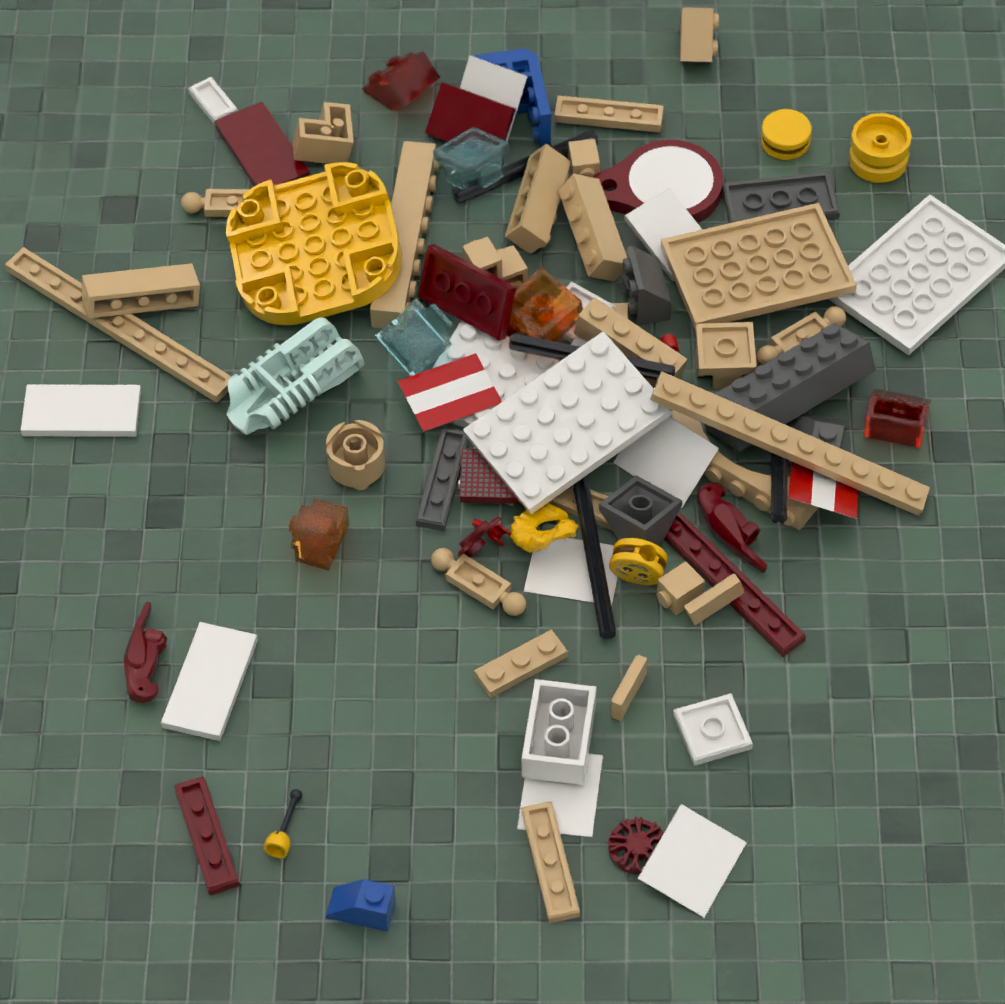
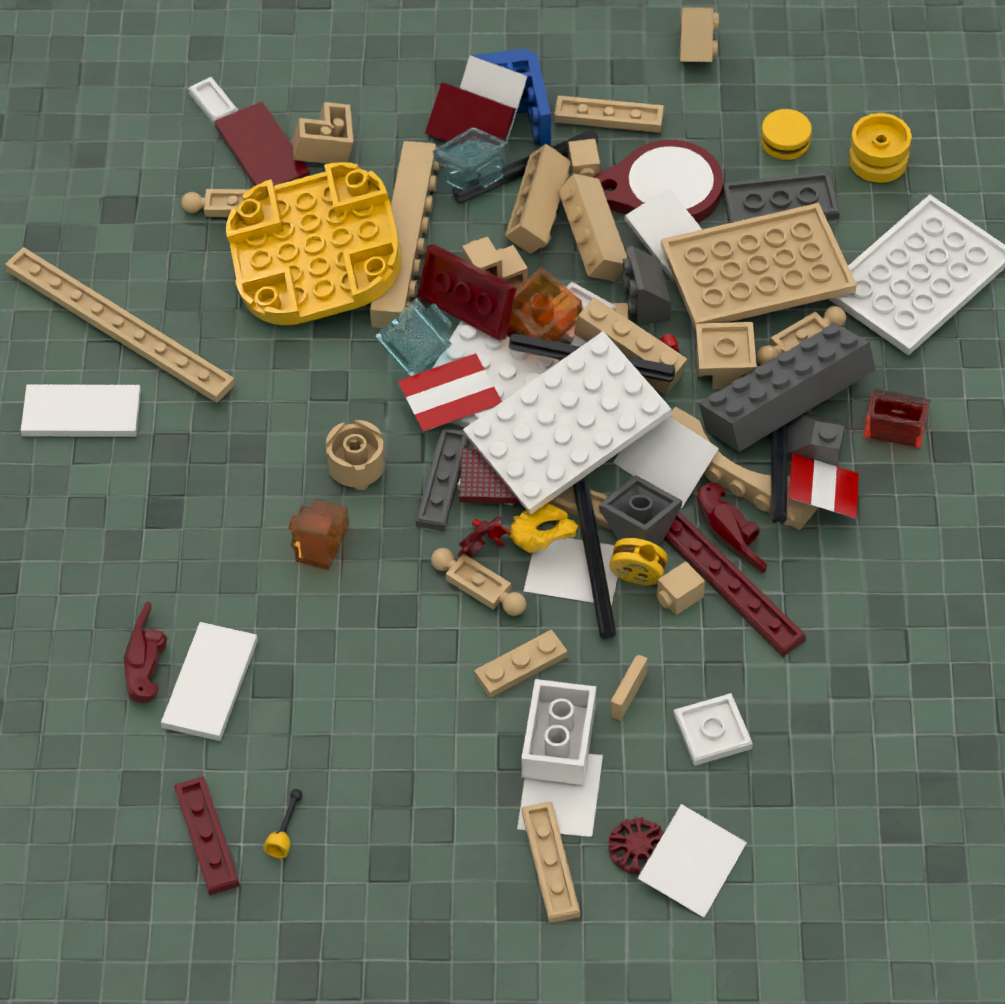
(140, 290): tan brick -> none
(290, 376): light aqua connector -> none
(363, 904): blue slope -> none
(401, 80): clear red slope -> none
(714, 599): tan tile -> none
(790, 443): tan plate -> none

